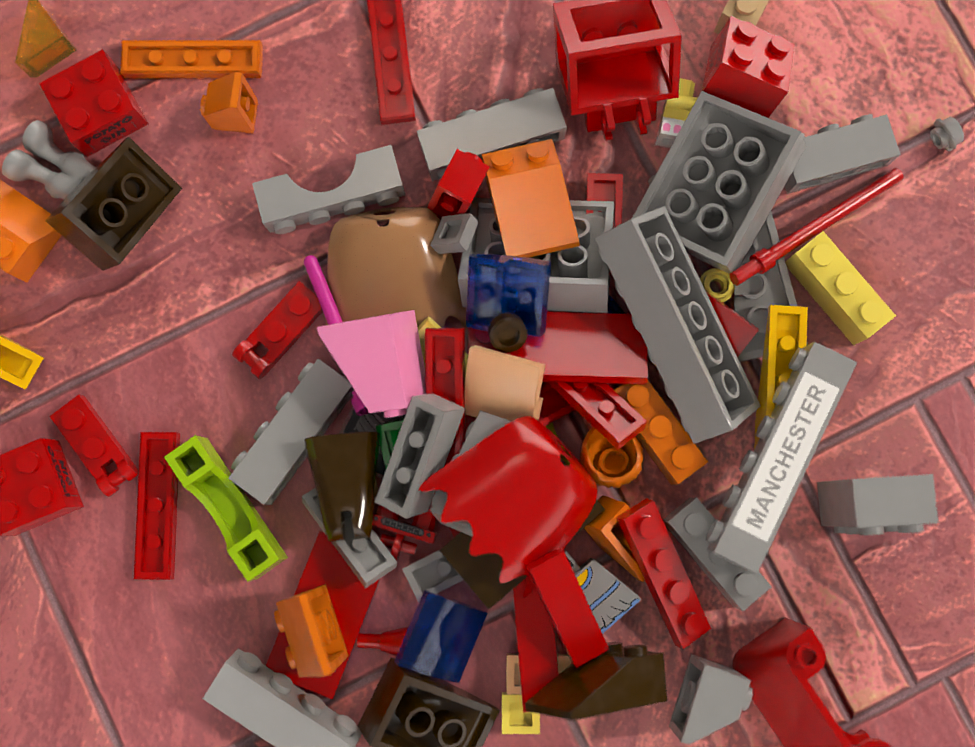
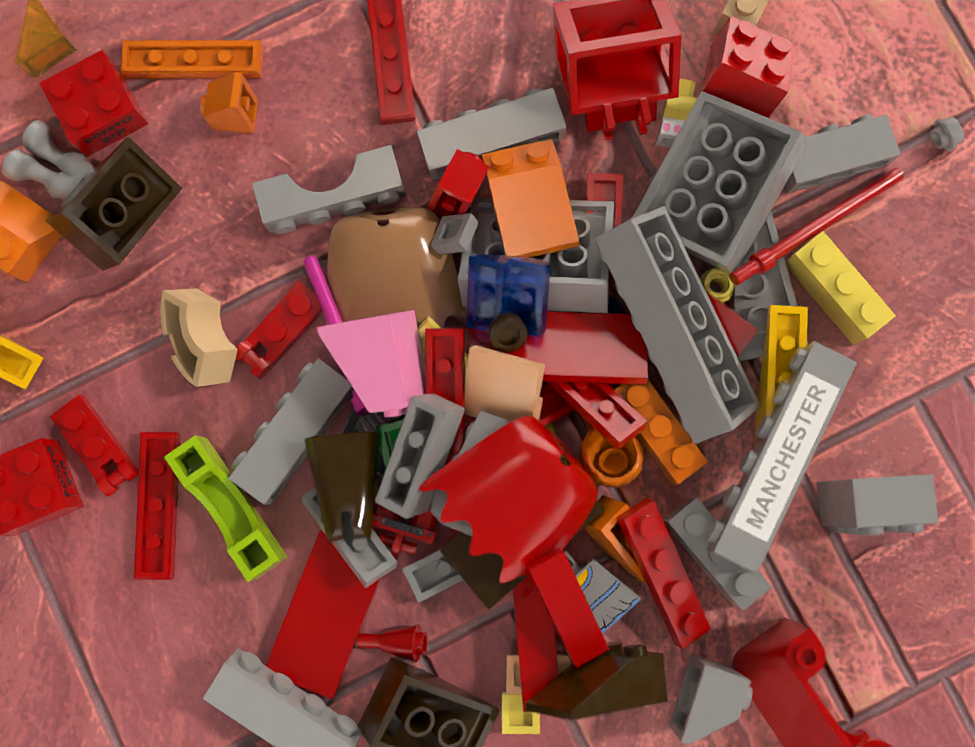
(197, 336): none -> tan brick
(312, 632): orange slope -> none
(440, 637): clear blue slope -> none

